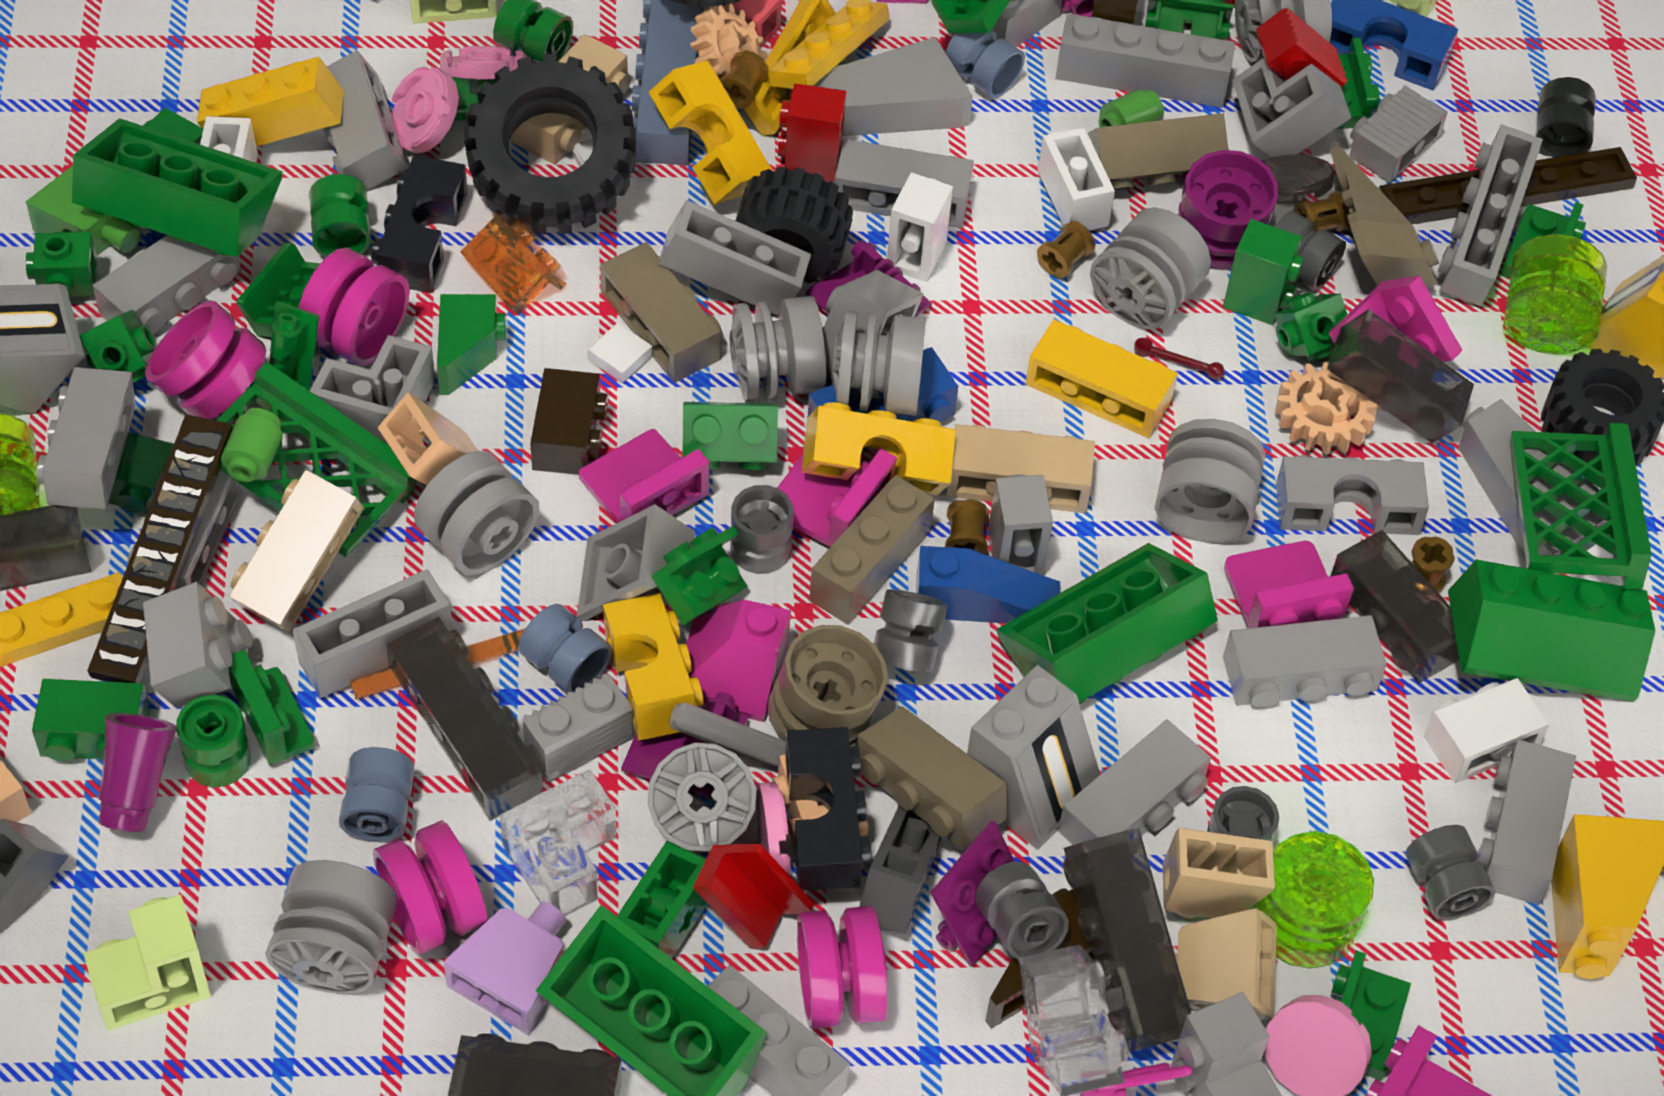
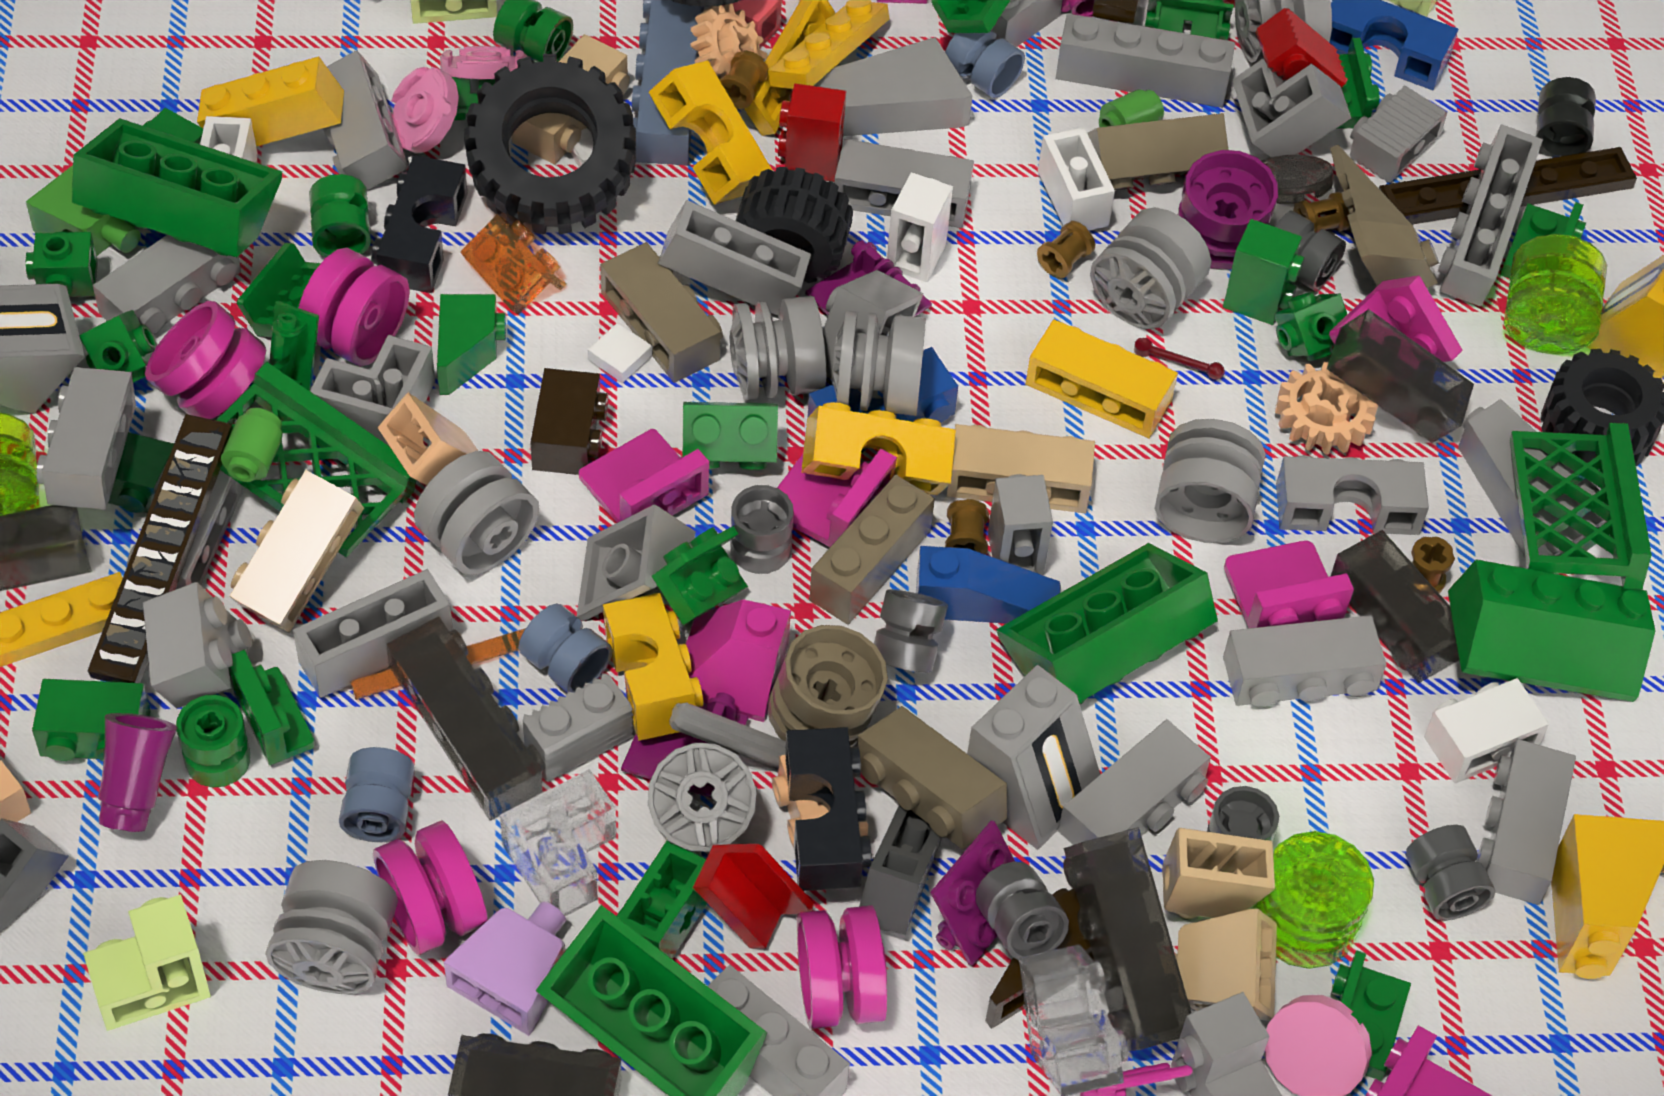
(772, 822): bright pink tile -> none

